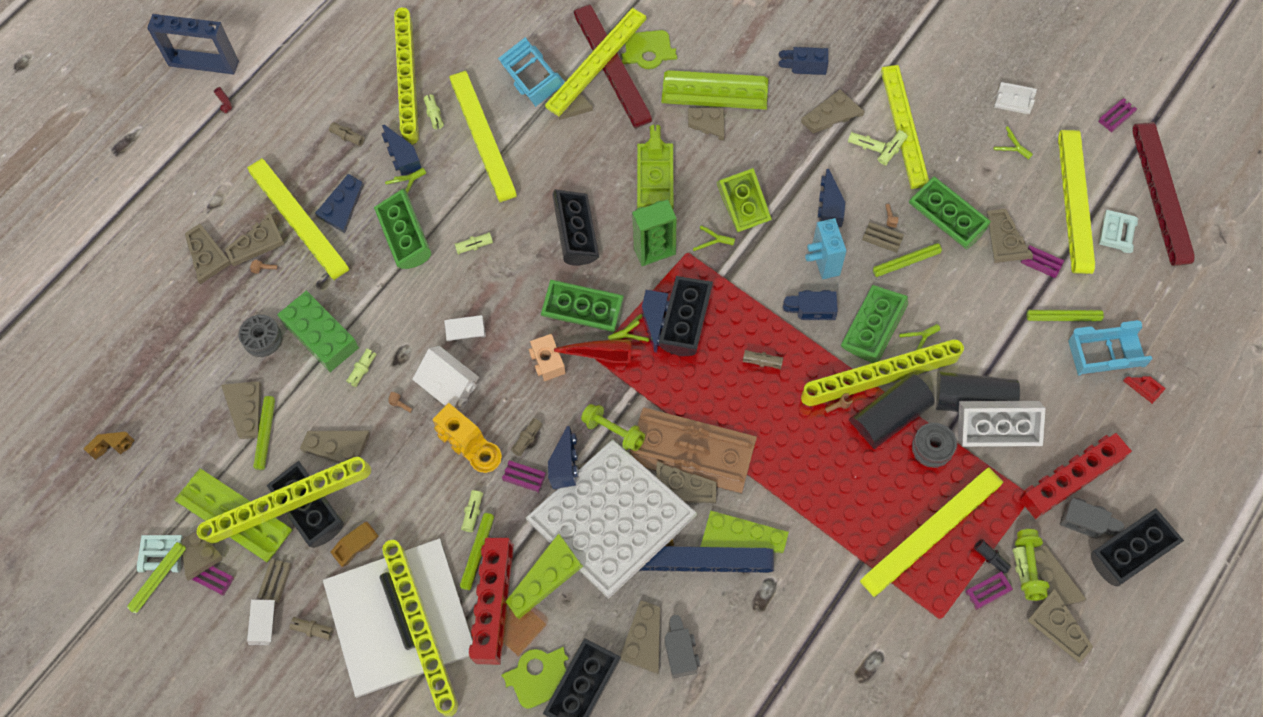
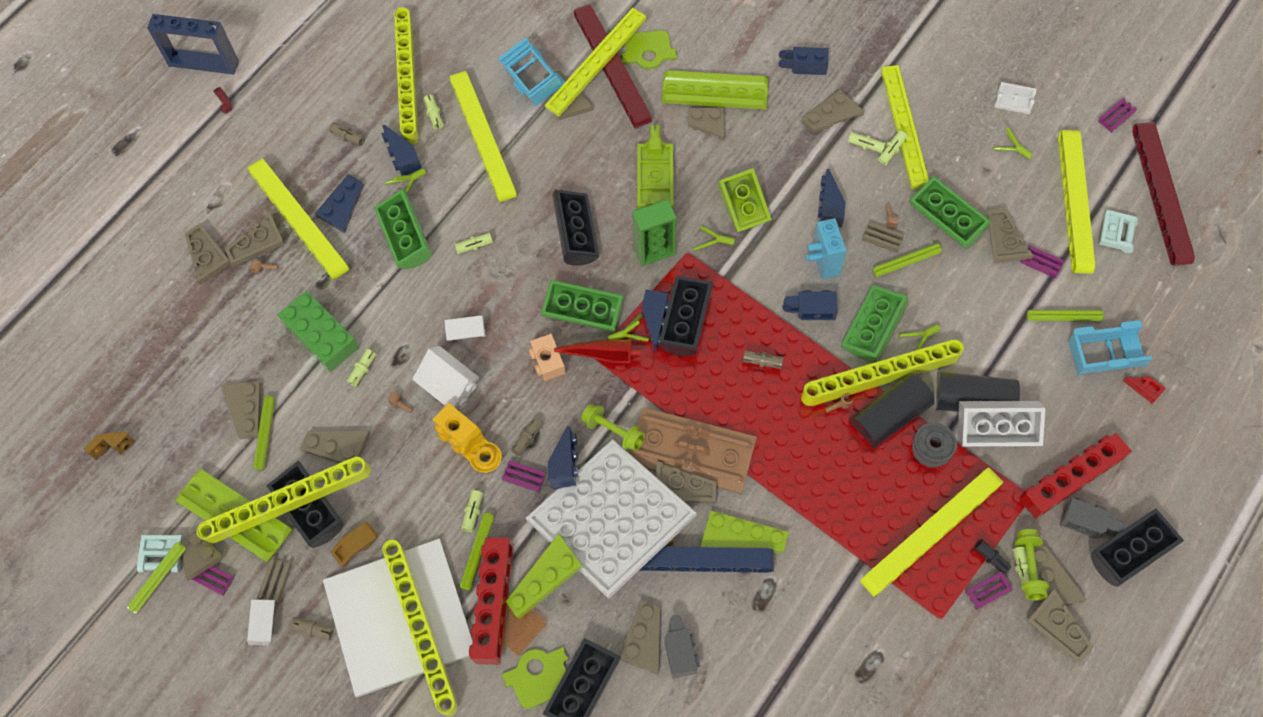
(263, 345): dark grey wheel -> none
(397, 611): black axle -> none

